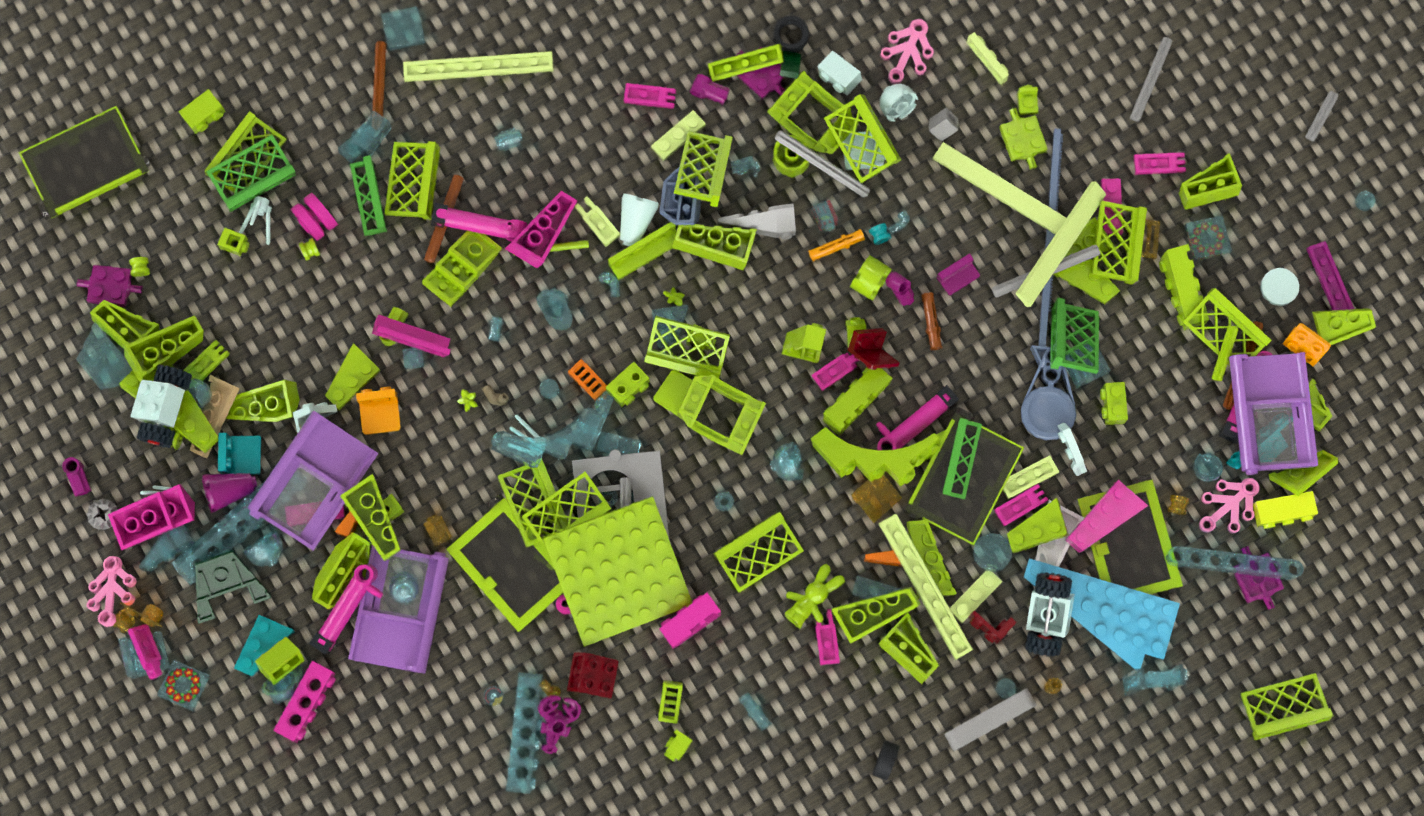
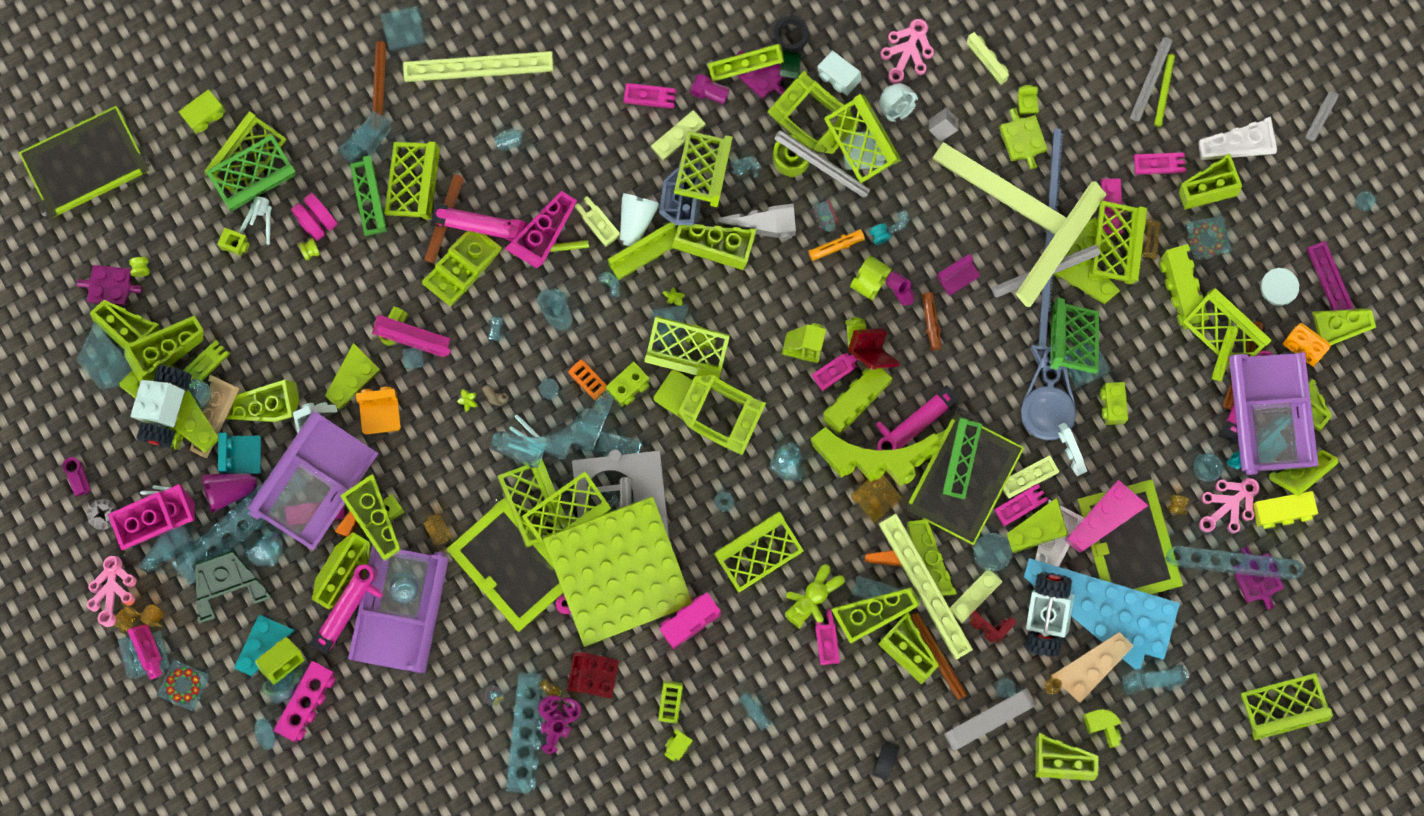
(264, 734): none -> clear light blue gear
(944, 666): none -> dark orange axle
(1062, 761): none -> lime wedge
(1088, 670): none -> tan wing
(1105, 721): none -> lime brick
(1164, 90): none -> lime bar
(1240, 142): none -> white wing

